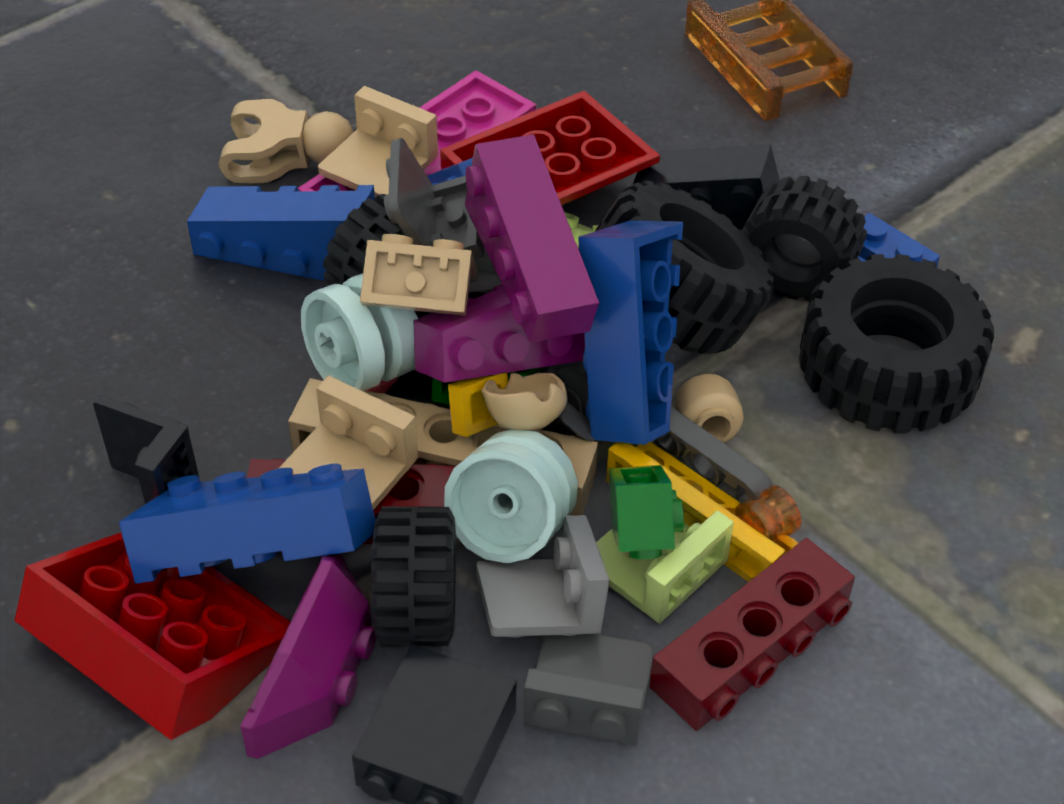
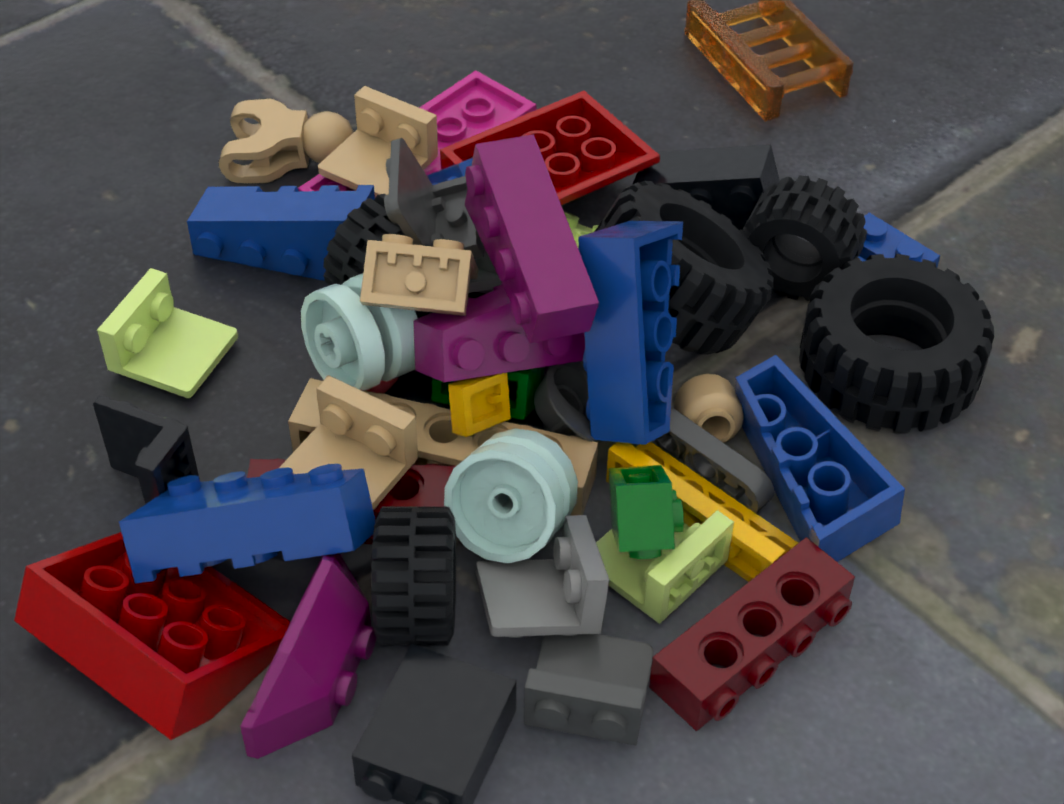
(162, 343): none -> yellowish green bracket
(526, 401): tan hair -> none
(771, 514): clear orange wheel -> none
(816, 465): none -> blue wedge

